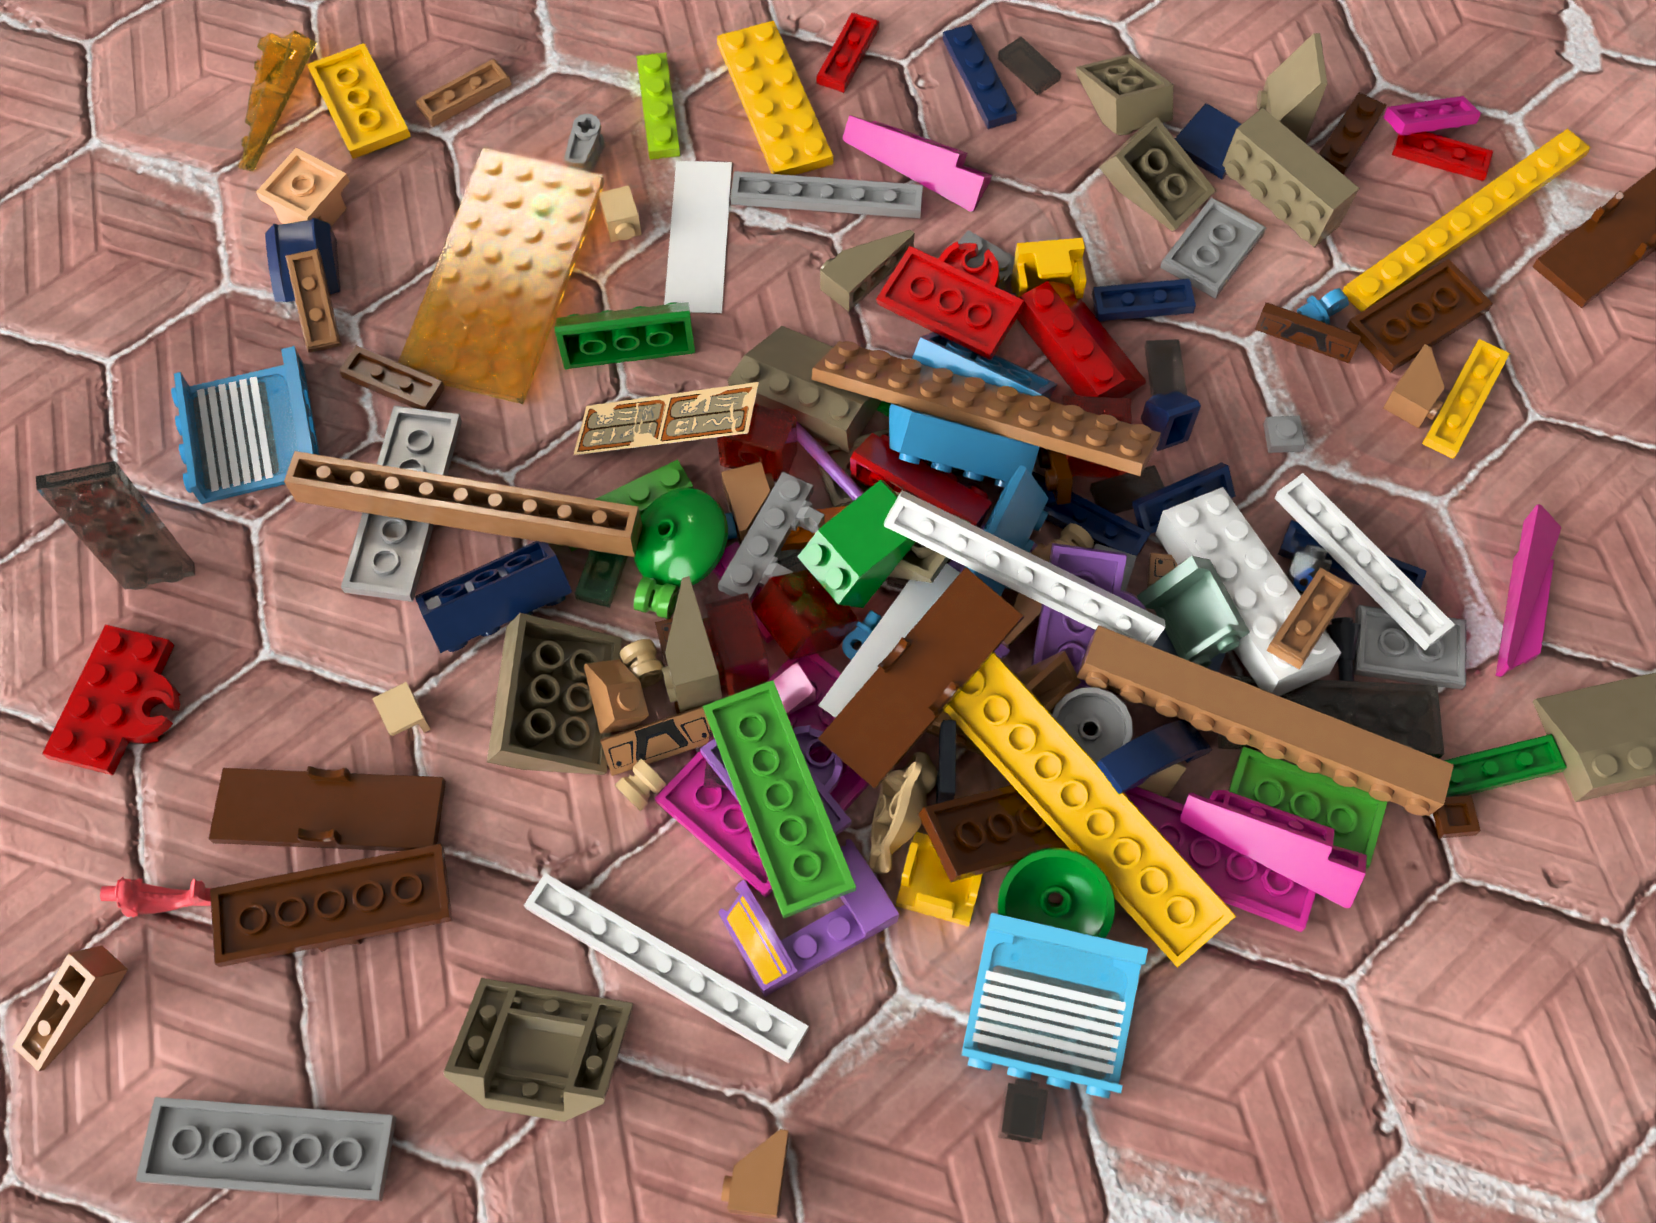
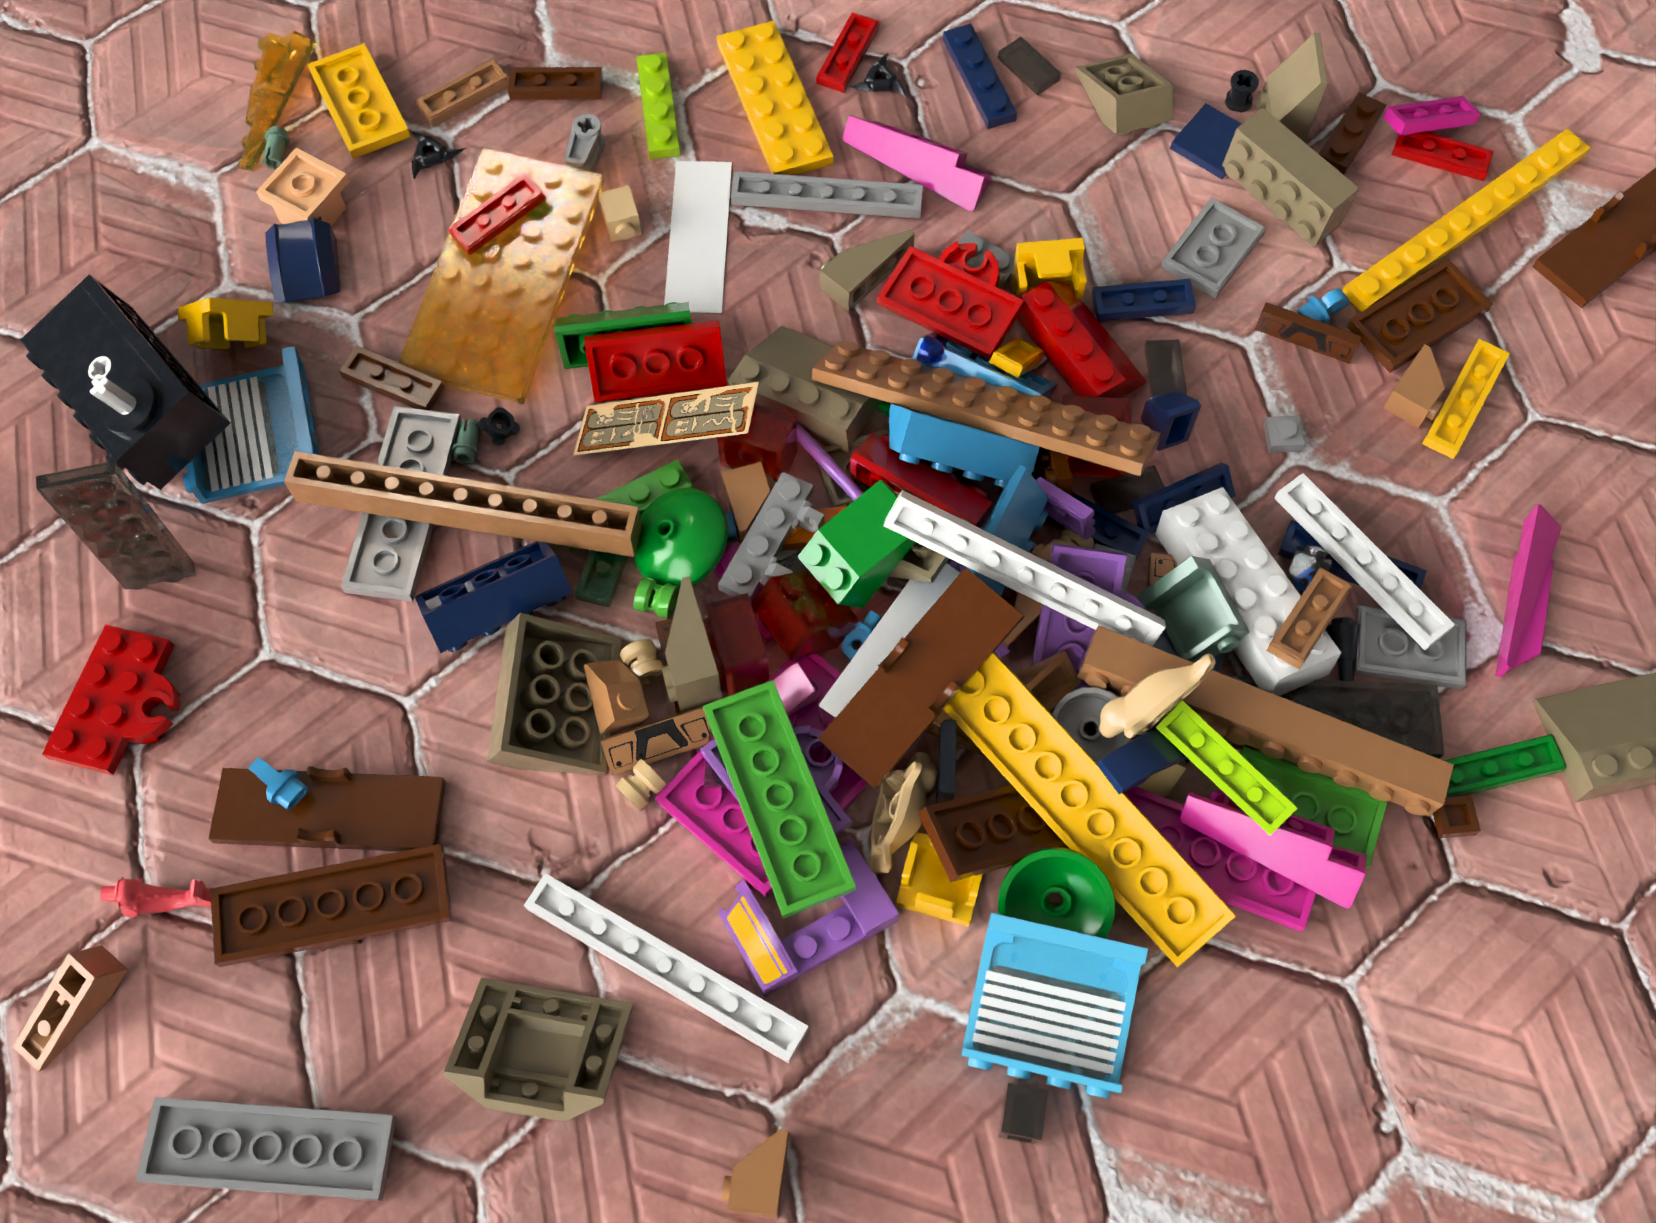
(123, 384): none -> black piece
(219, 320): none -> yellow panel
(277, 140): none -> sand green pin
(283, 787): none -> dark azure piece
(313, 300): medium nougat tile -> none
(400, 710): tan panel -> none
(421, 157): none -> black piece
(465, 449): none -> sand green pin
(497, 214): none -> tile
(502, 417): none -> black plate
(555, 83): none -> reddish brown plate
(656, 361): none -> red plate
(878, 69): none -> black piece
(930, 351): none -> clear blue hinge
(1017, 357): none -> yellow tile
(1068, 510): none -> medium lavender tile
(1152, 699): none -> tan animal
(1158, 175): dark tan slope -> none
(1226, 768): none -> lime plate
(1240, 95): none -> black bush

